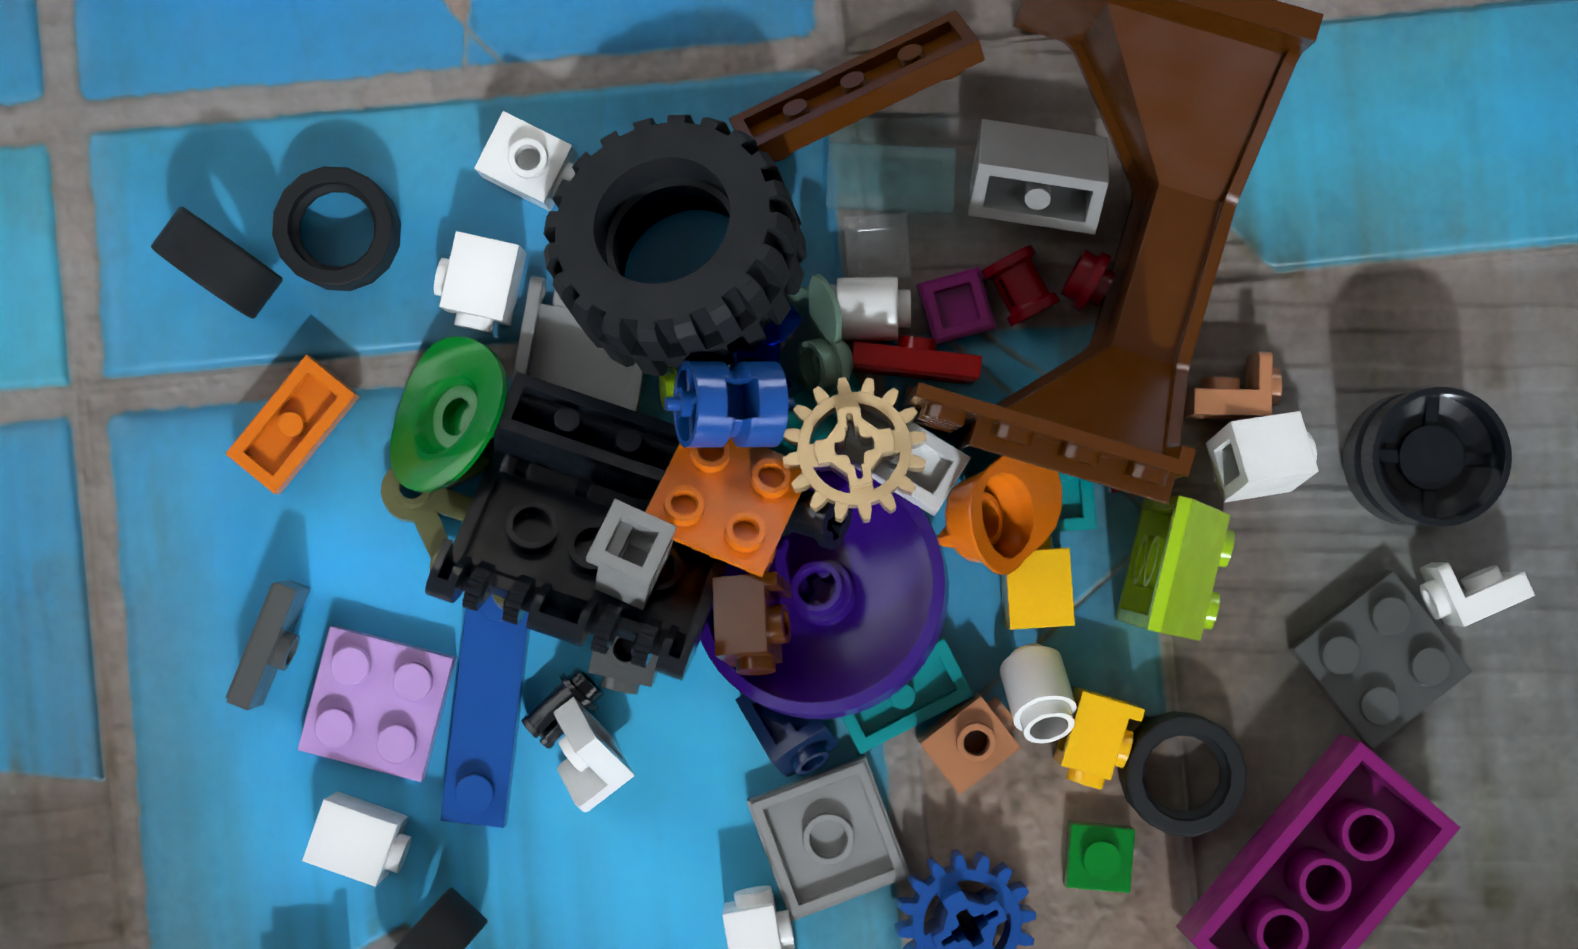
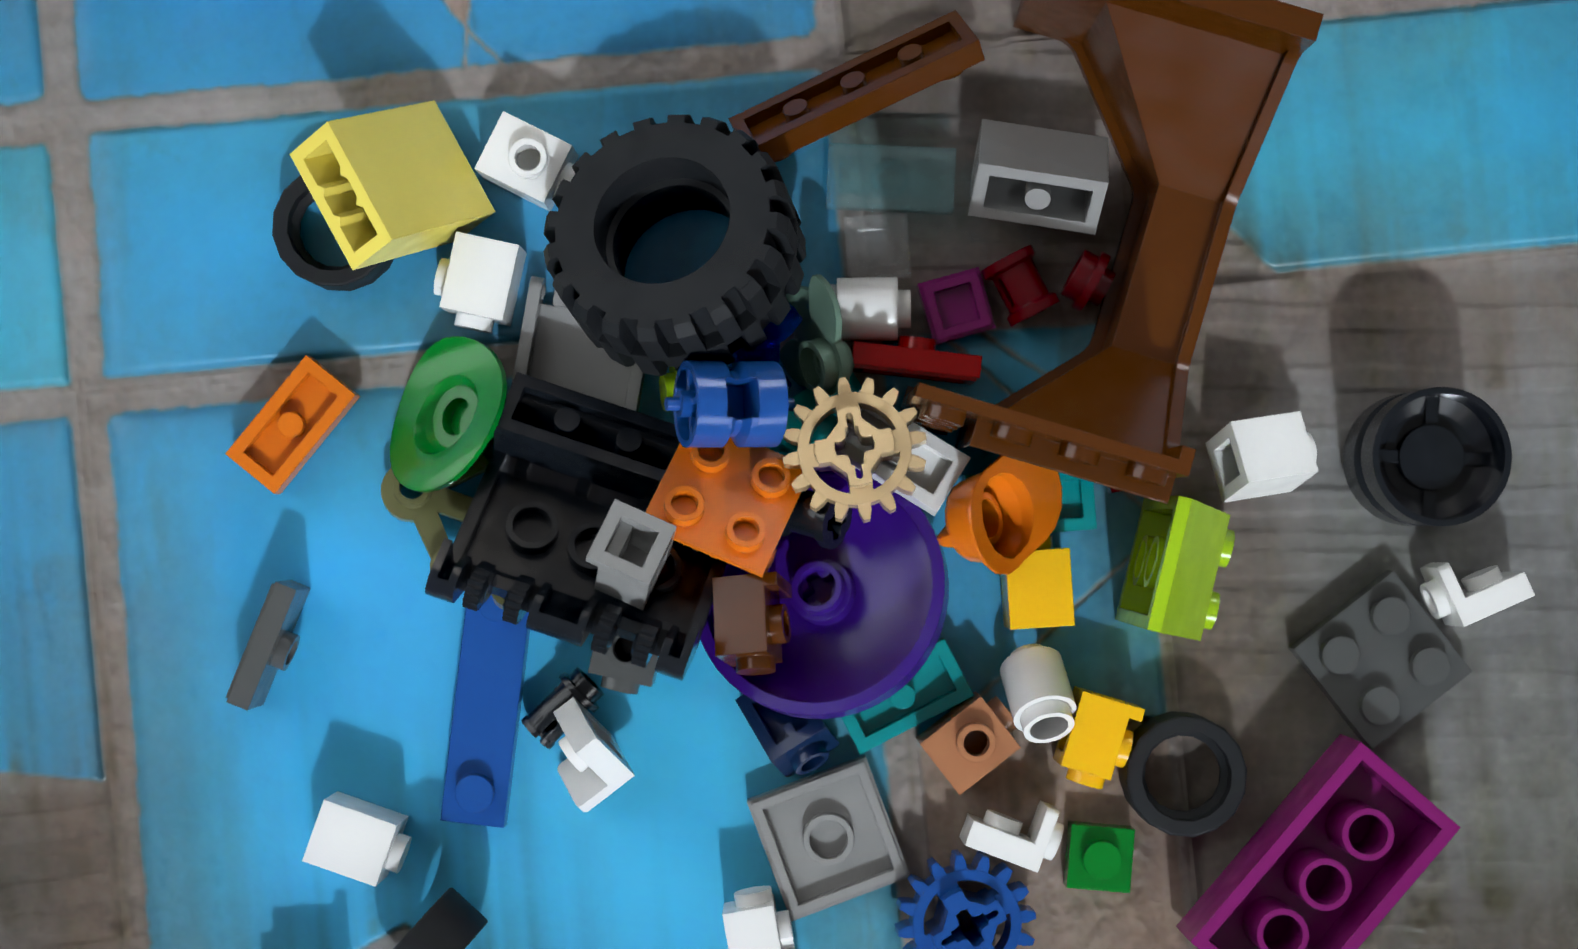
(216, 263): black tyre -> none
(377, 703): lavender plate -> none
(391, 183): none -> light yellow brick
(1001, 836): none -> white bracket
(1225, 400): nougat bracket -> none

